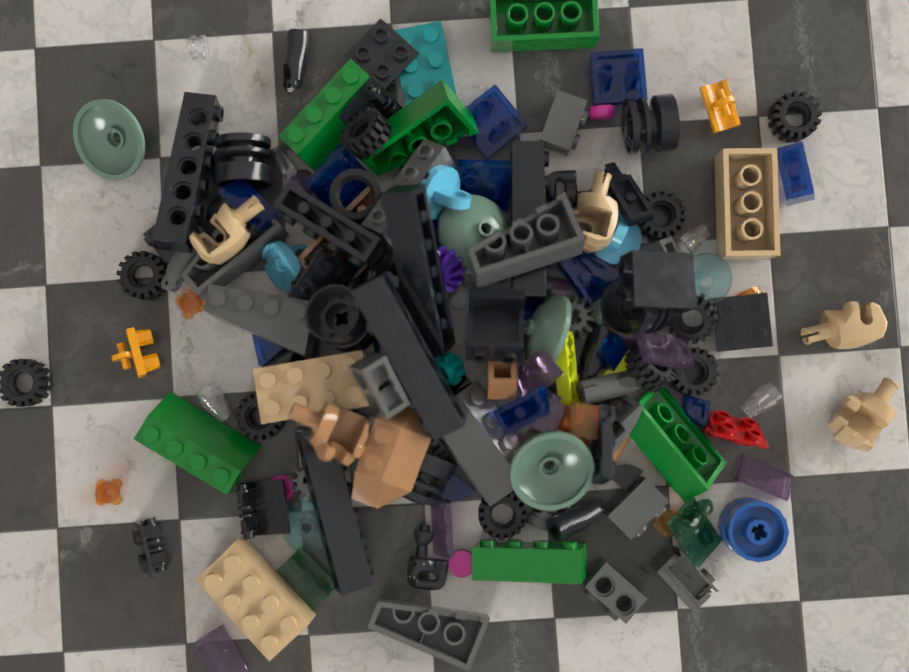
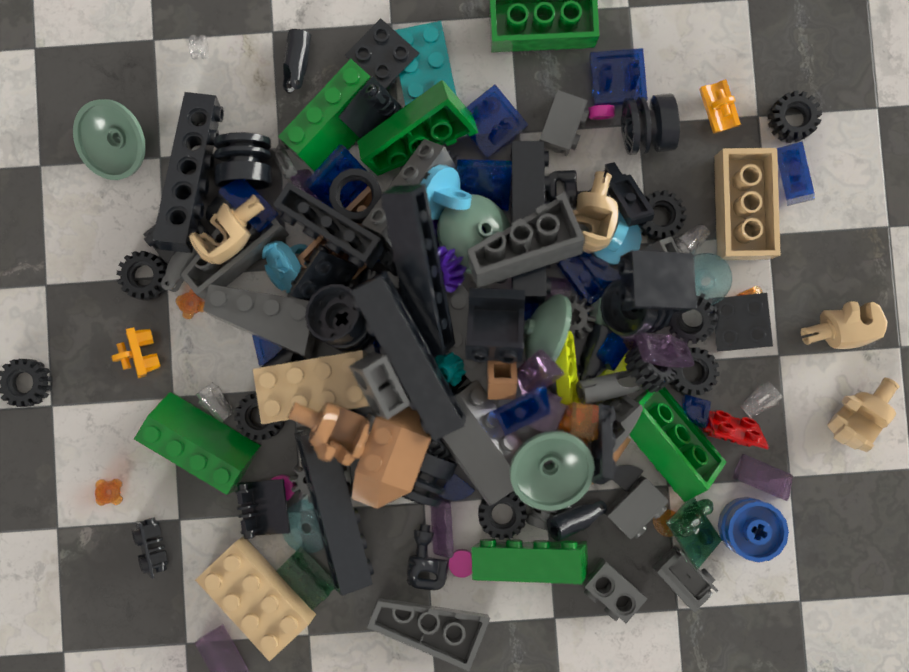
(365, 133): black tyre -> none

